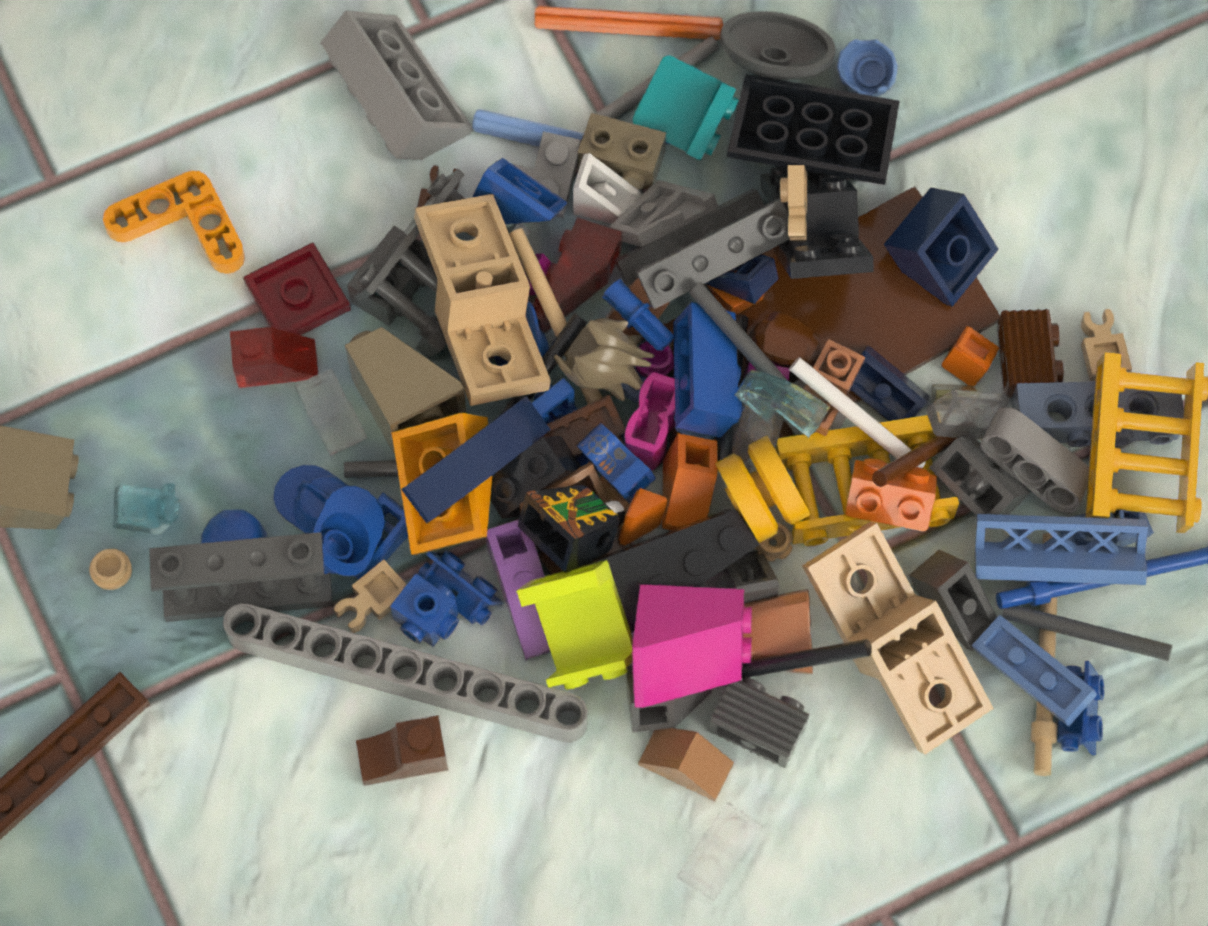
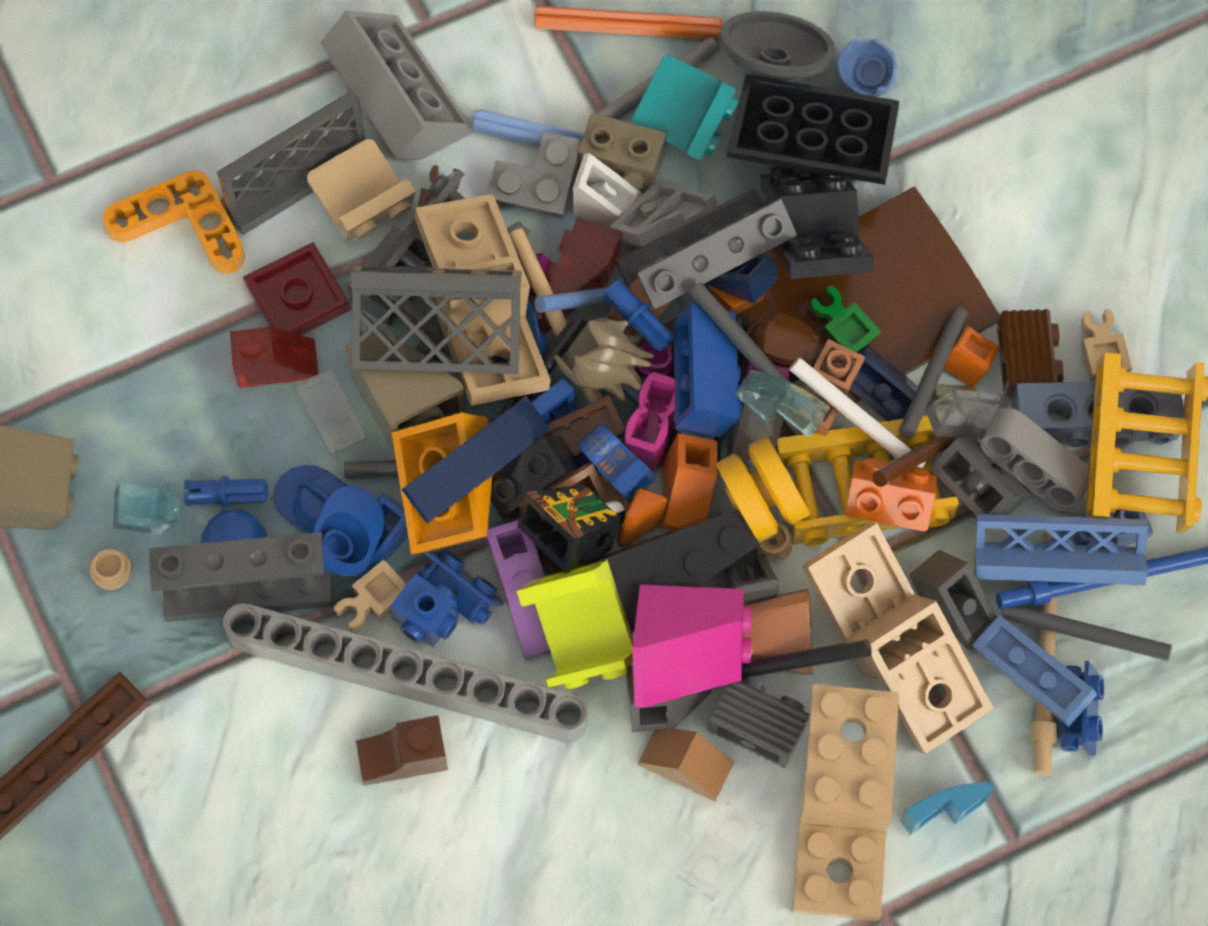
(225, 491): none -> blue axle
(284, 178): none -> dark grey fence
(360, 190): none -> tan bracket
(435, 283): none -> dark grey fence
(518, 194): blue slope -> none
(570, 300): none -> medium blue bar
(795, 193): tan plate -> none
(846, 326): none -> green plate
(846, 802): none -> tan bracket
(933, 372): none -> dark grey bar
(942, 244): dark blue slope -> none
(955, 801): none -> dark azure slope

